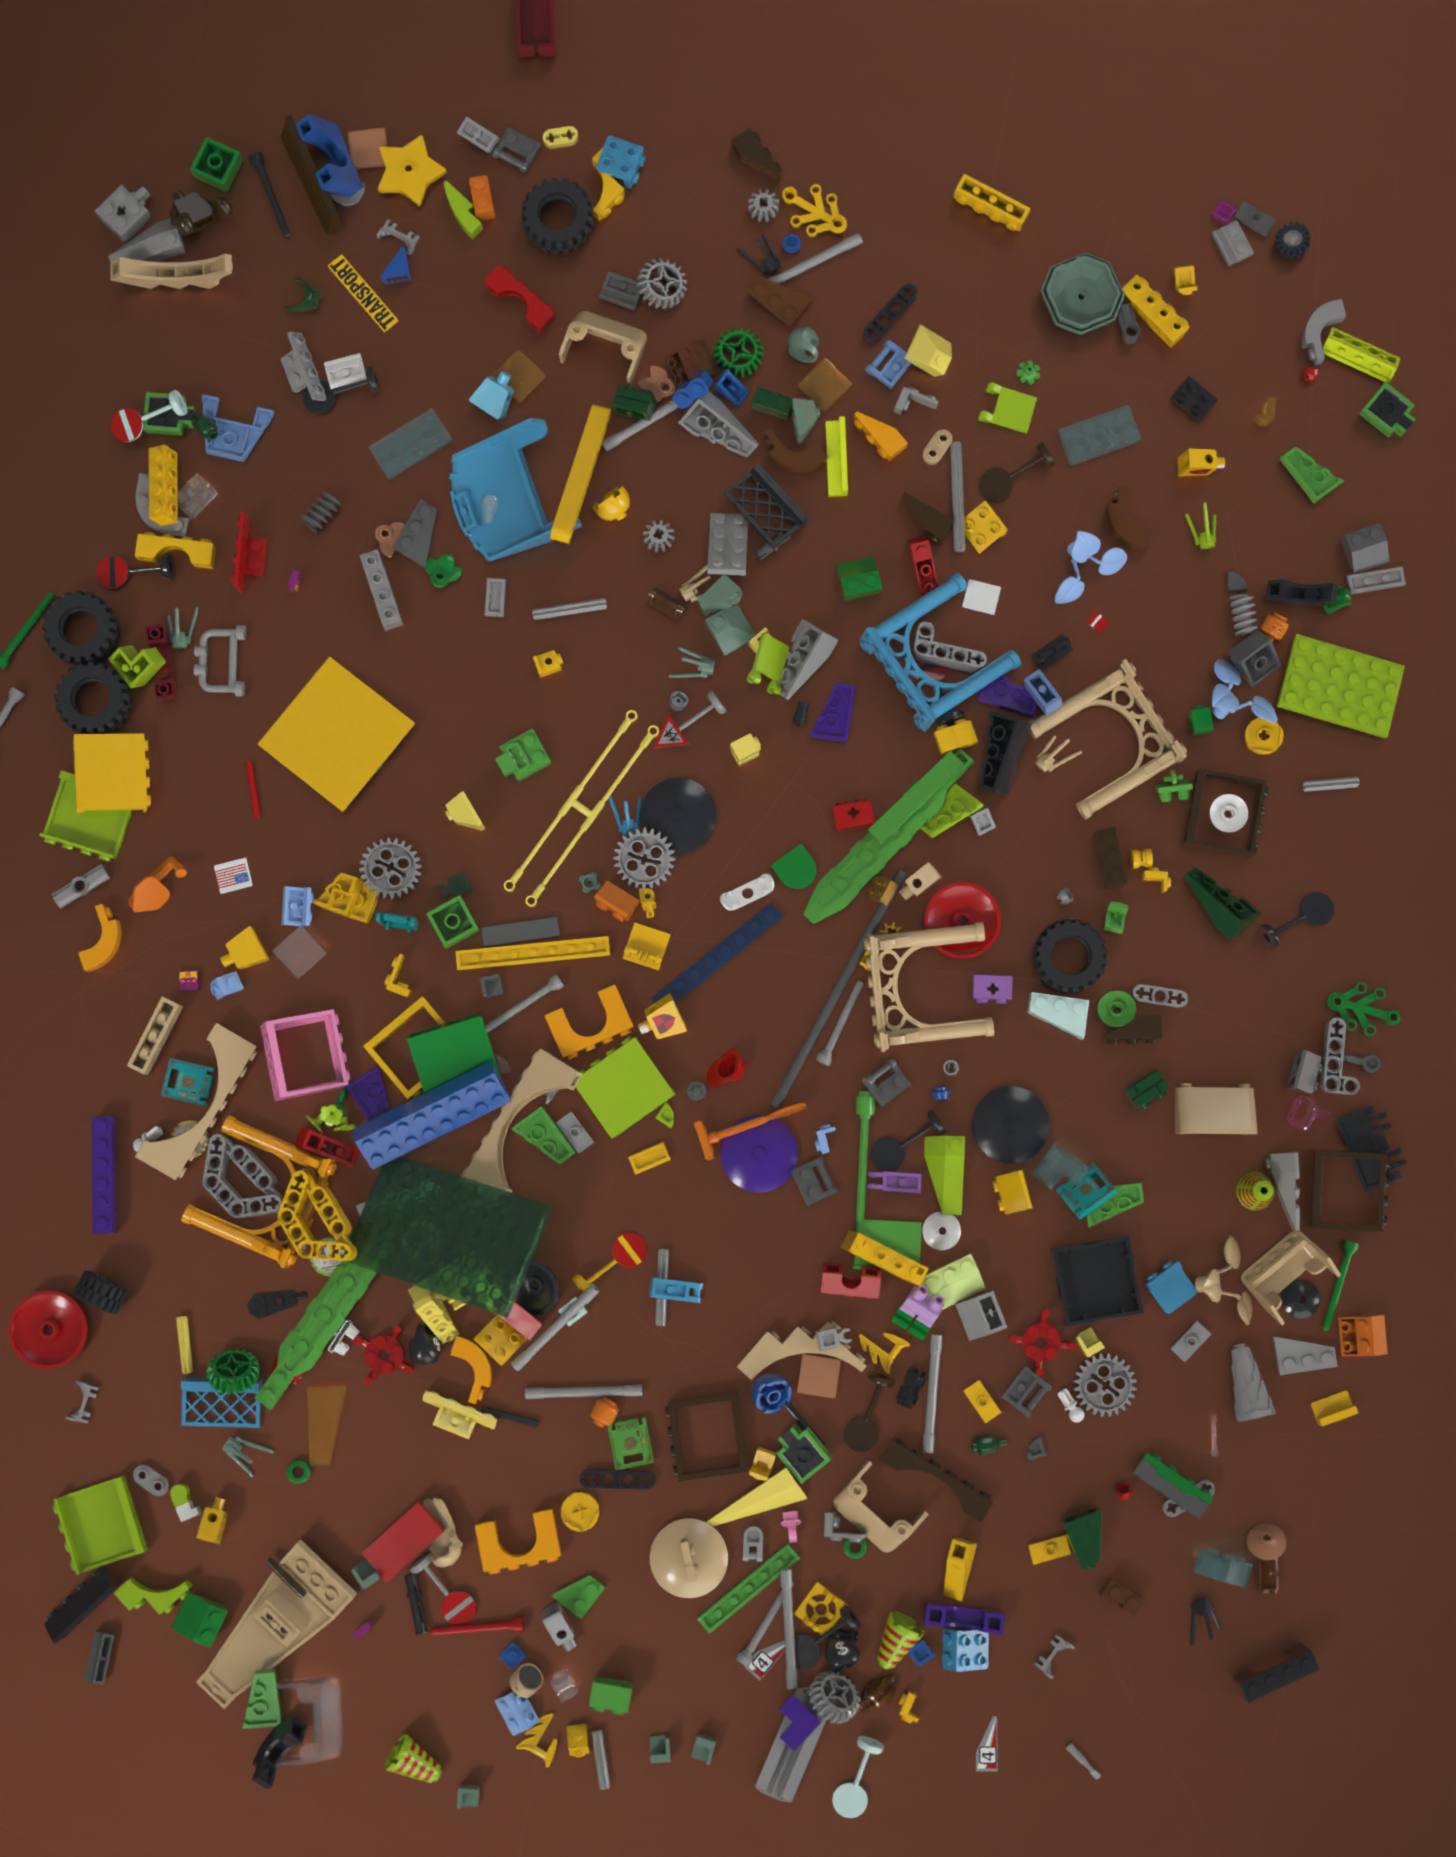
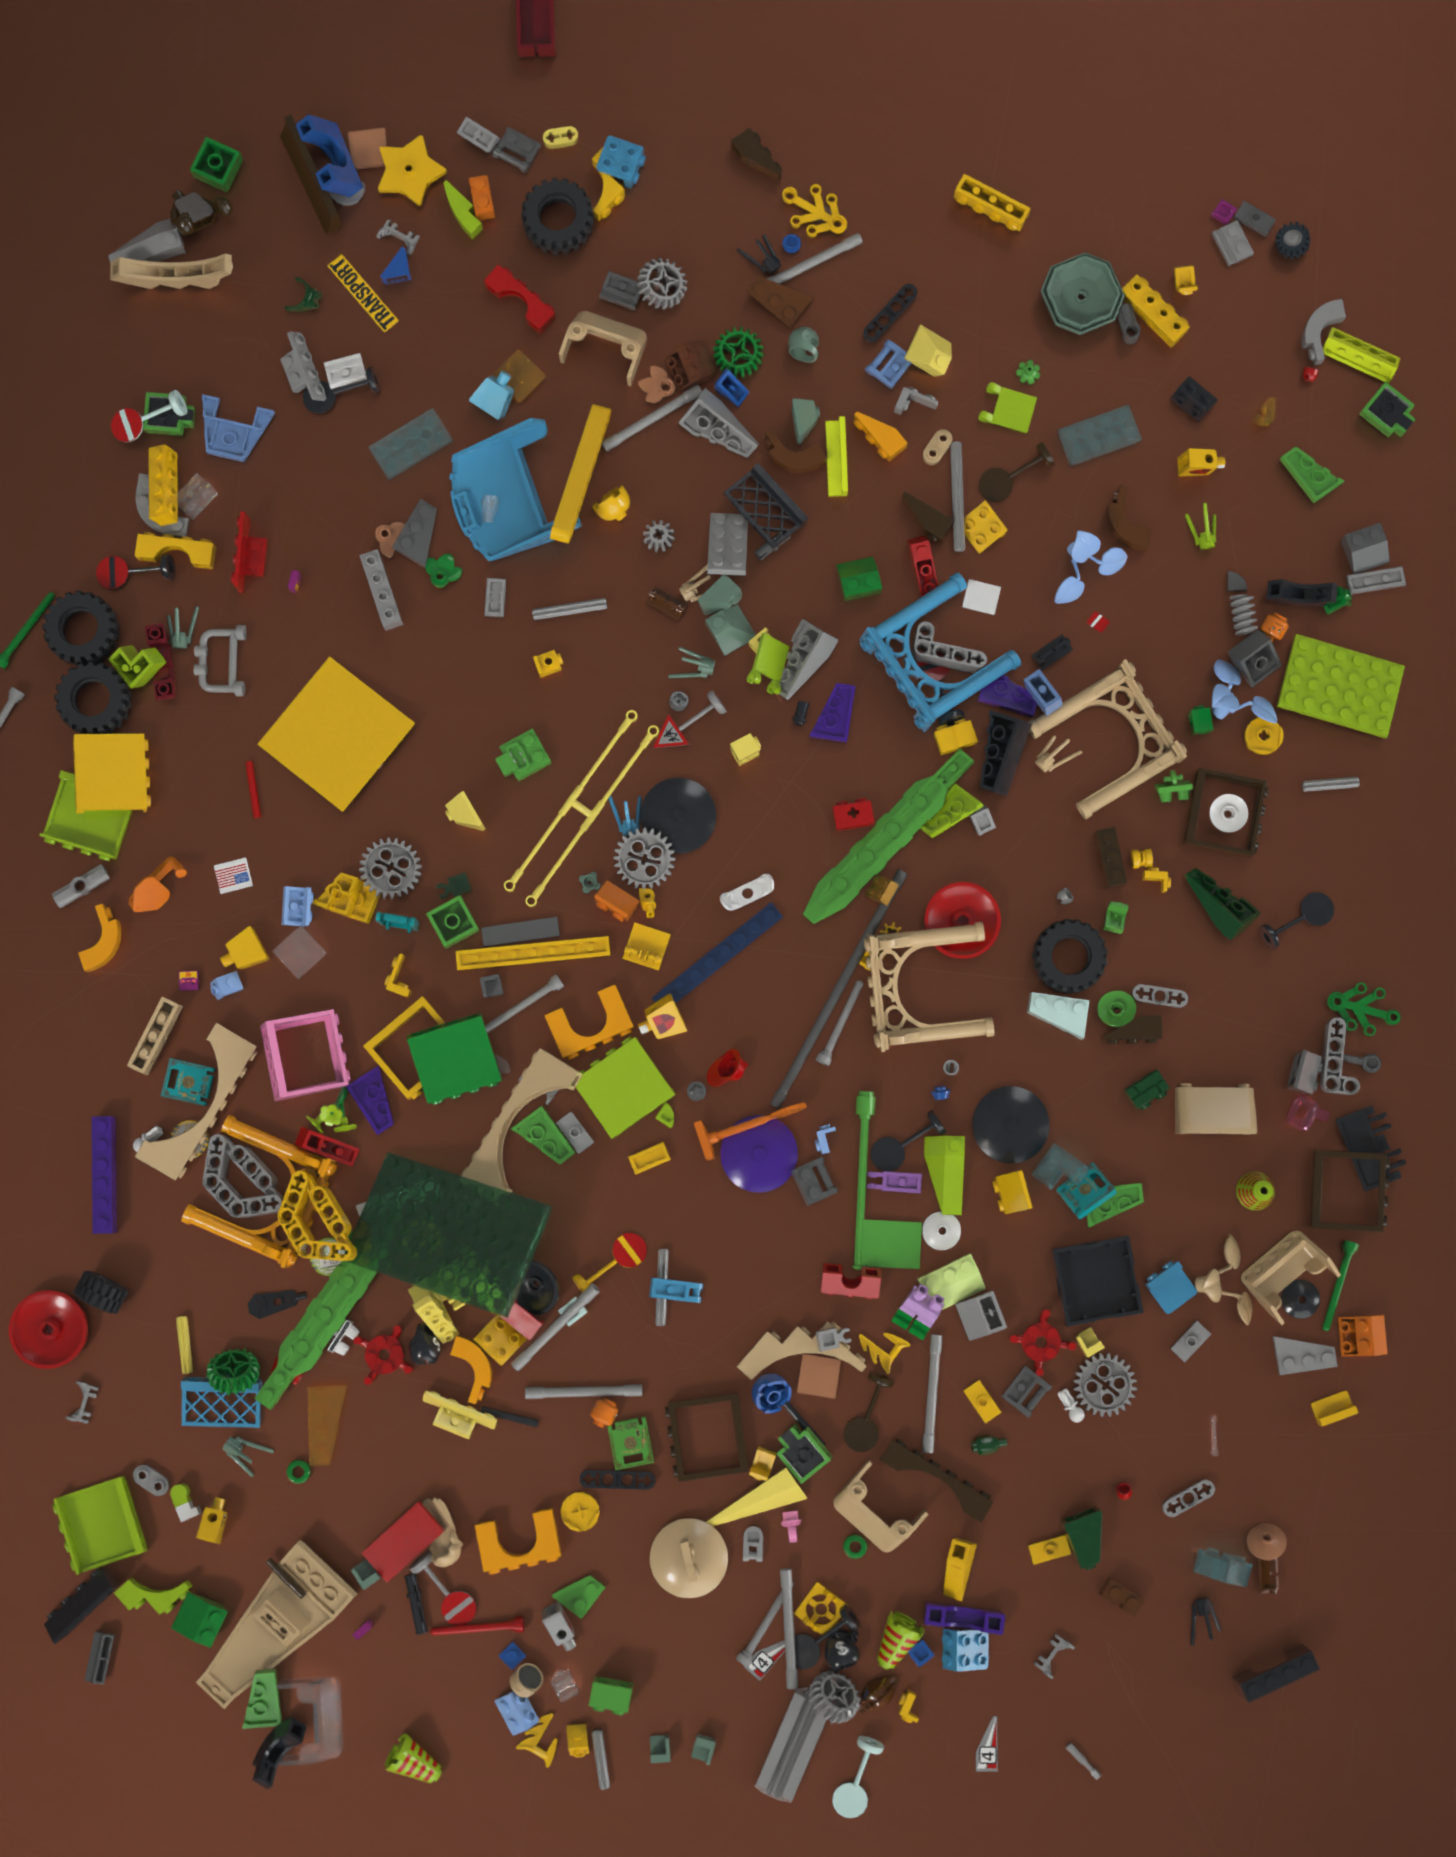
(124, 202): light grey hinge -> none
(206, 426): dark green plant -> none
(257, 160): black piece -> none
(320, 511): dark grey piece -> none
(431, 1115): blue brick -> none
(468, 1795): sand green panel -> none
(634, 403): dark green brick -> none
(692, 389): blue brick -> none
(748, 1588): bright green tile -> none
(763, 212): light grey gear -> none
(772, 403): dark green brick -> none
(796, 868): green tile -> none
(803, 1722): dark purple tile -> none
(825, 384): clear yellow slope -> none
(832, 1522): light grey bracket -> none
(884, 1257): yellow window -> none
(891, 1086): dark grey plate -> none
(915, 1382): black hinge -> none
(916, 797): bright green tile -> none
(928, 877): tan torso -> none
(1001, 983): medium lavender brick -> none
(1036, 1449): dark grey tile -> none
(1172, 1485): piece -> none
(1249, 1389): light grey cone -> none
(1284, 1172): light grey wedge -> none

